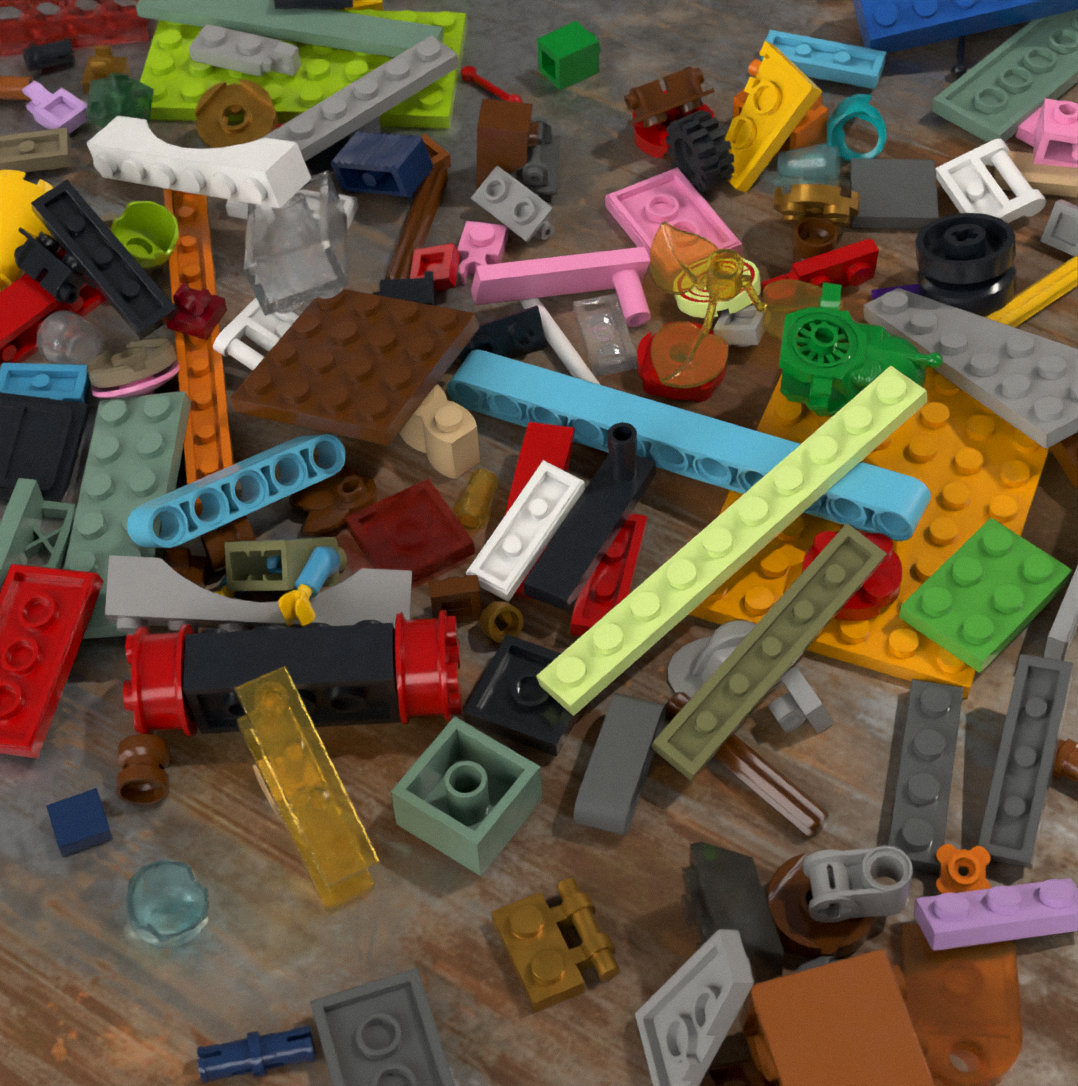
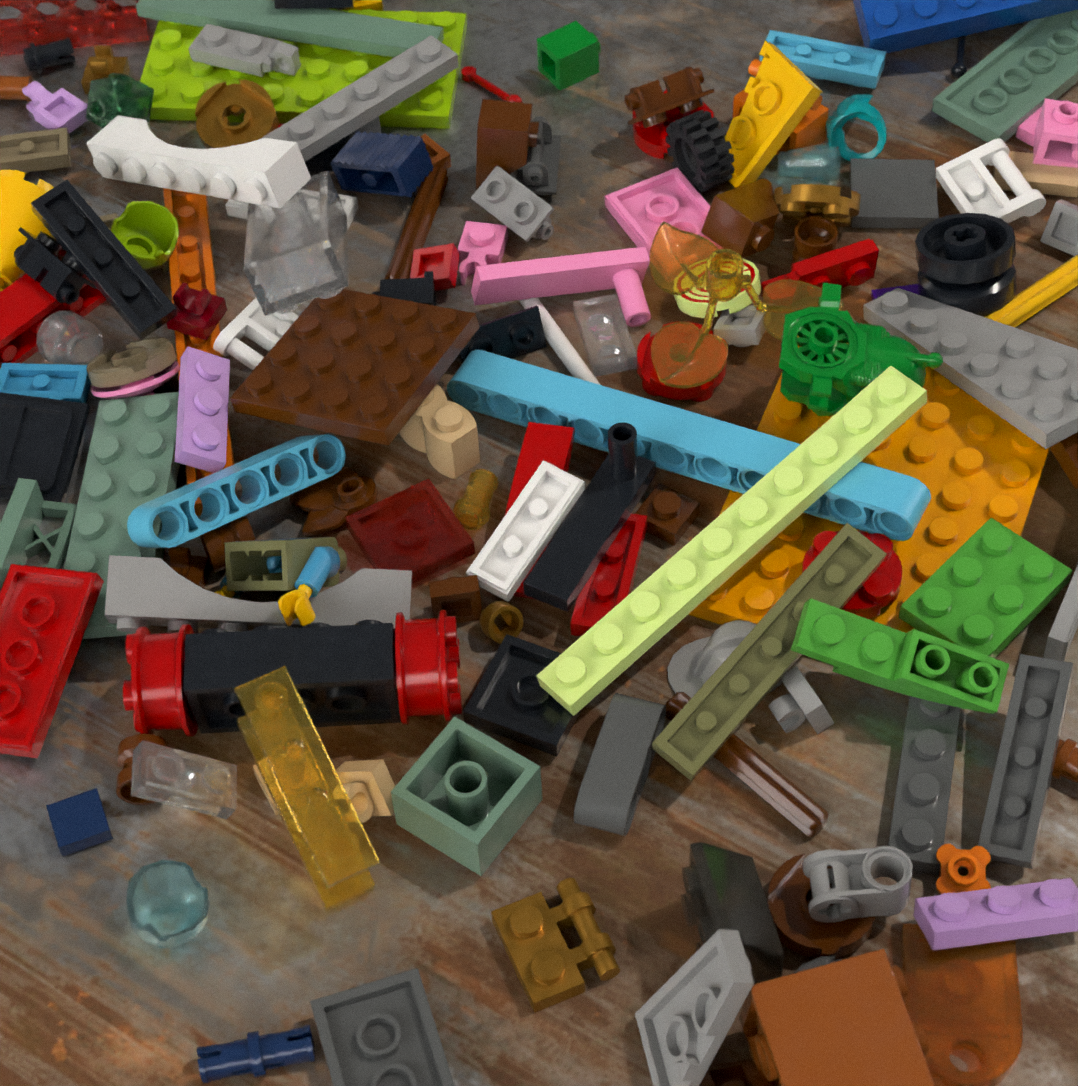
(184, 780): none -> clear plate
(202, 410): none -> lavender plate
(368, 787): none -> tan tile
(668, 513): none -> reddish brown plate
(743, 218): none -> reddish brown slope
(899, 660): none -> bright green slope

